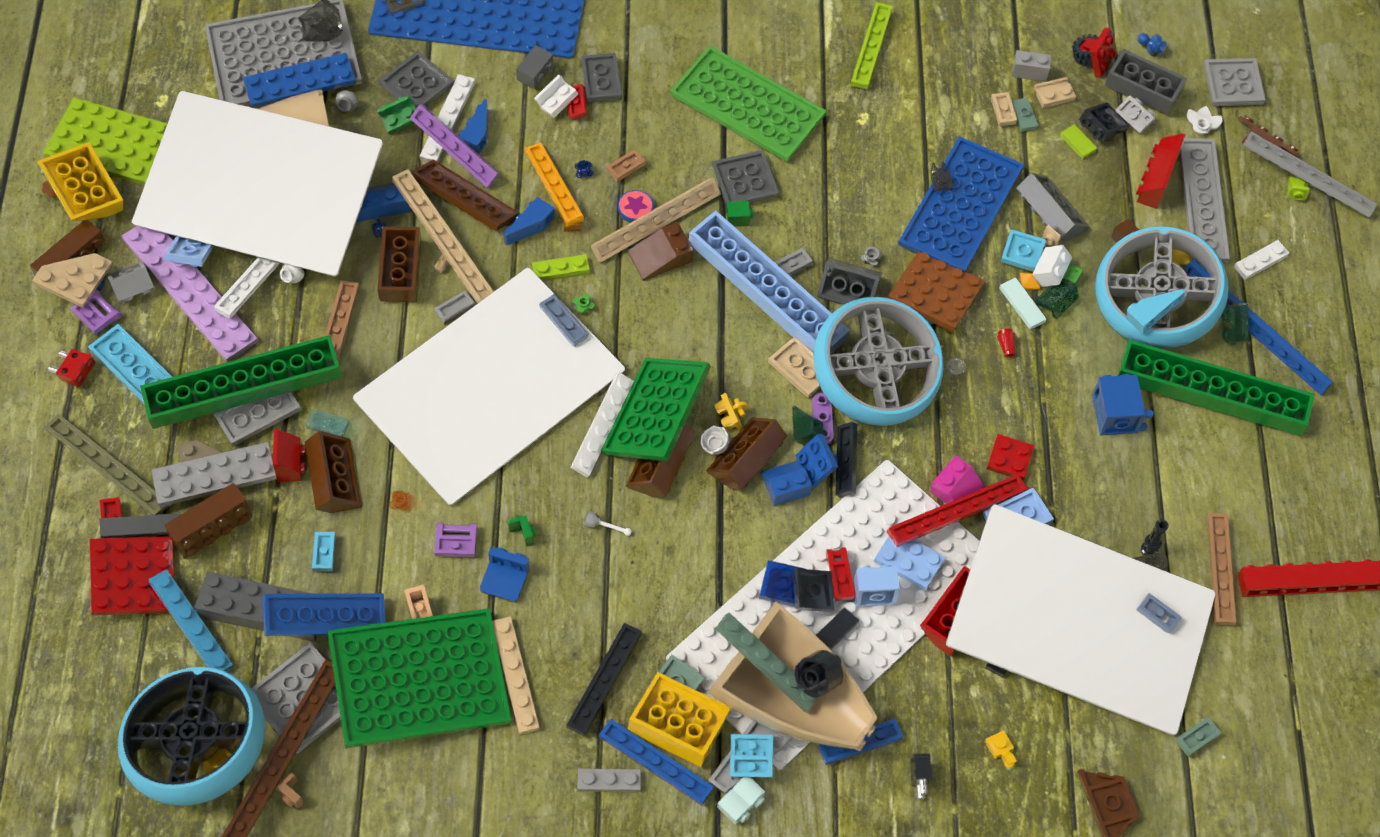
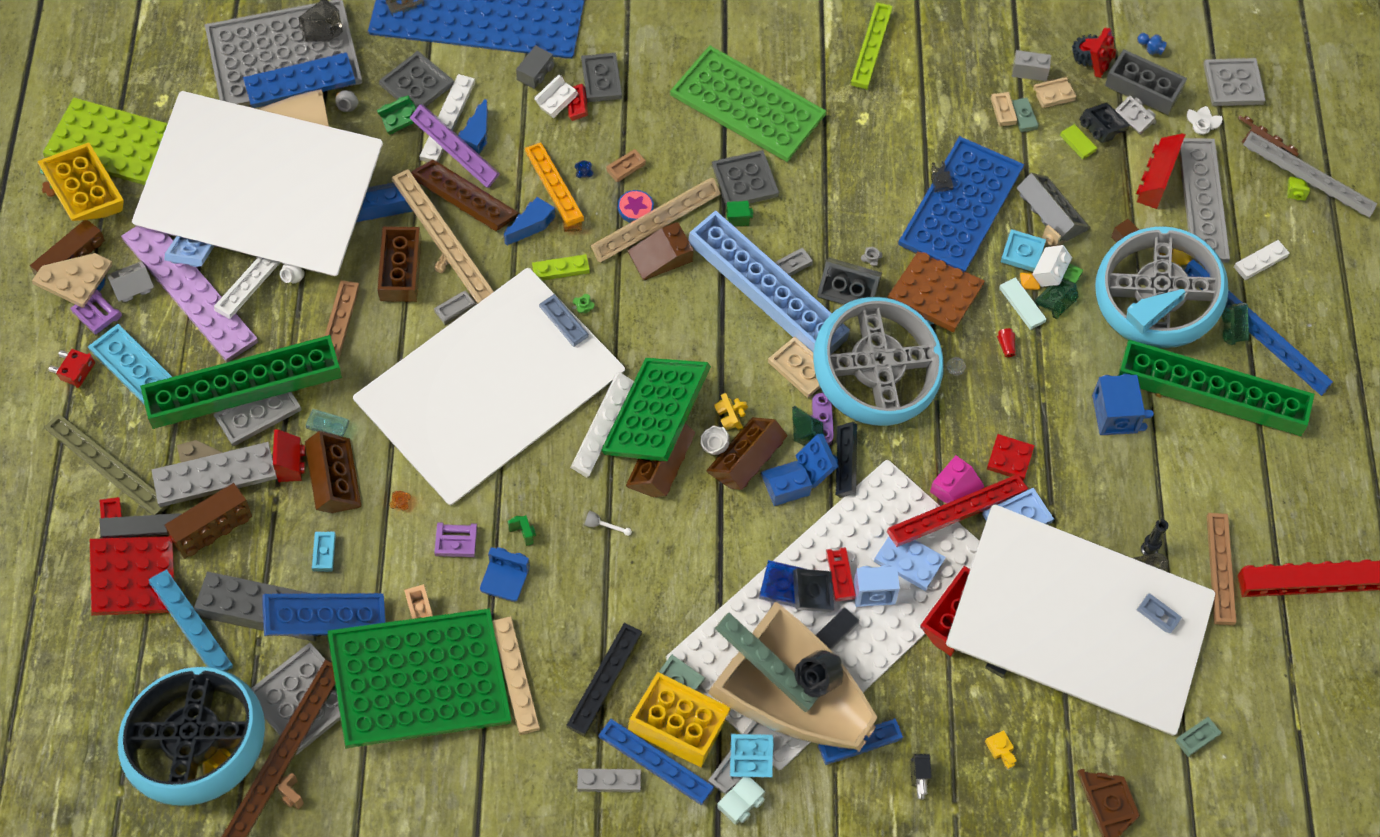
(377, 228): clear blue plate -> none

